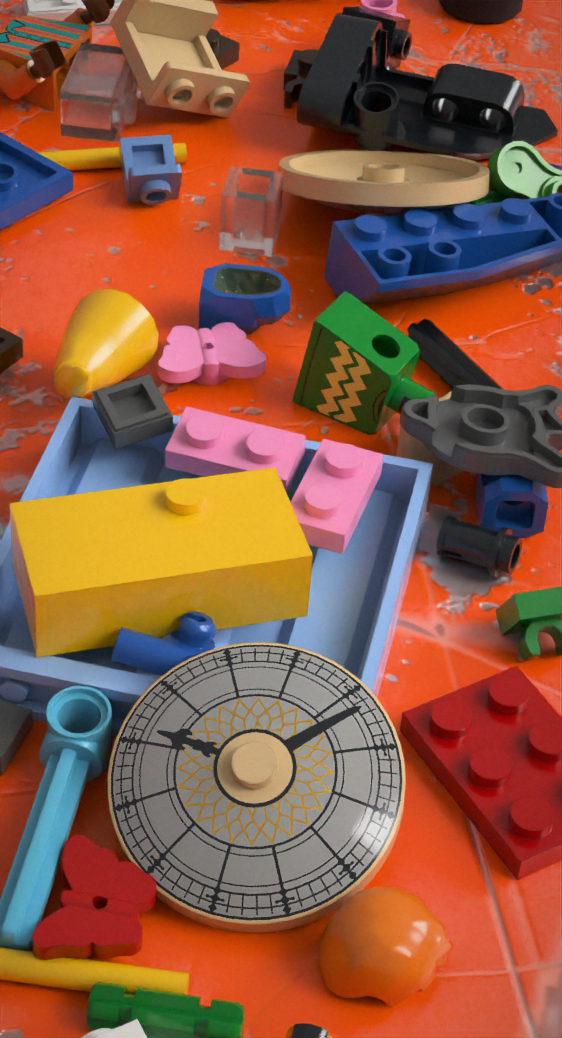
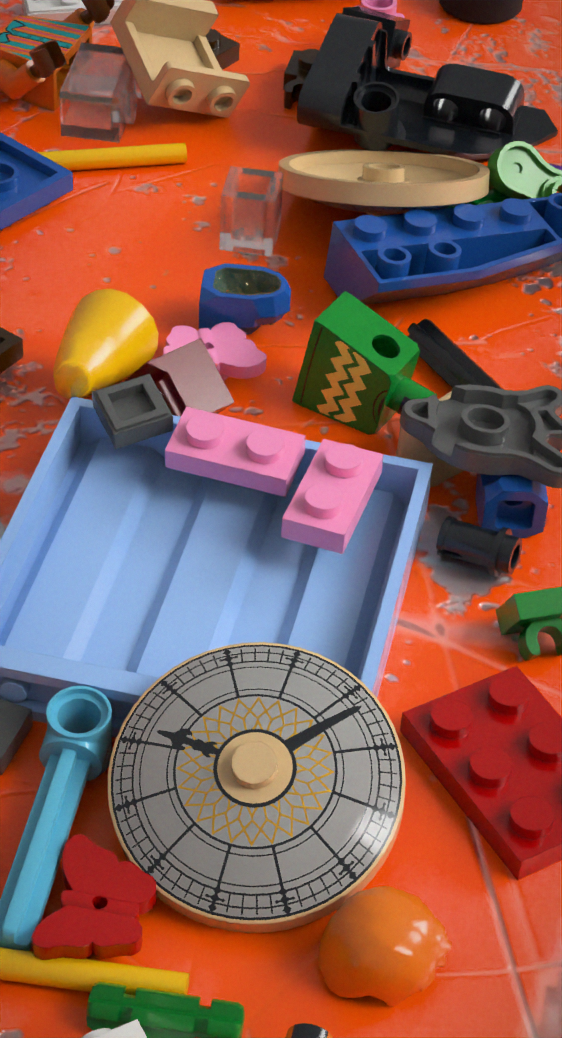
(150, 169): medium blue bracket -> none
(156, 554): yellow brick -> none
(164, 653): blue arm -> none
(188, 379): none -> window

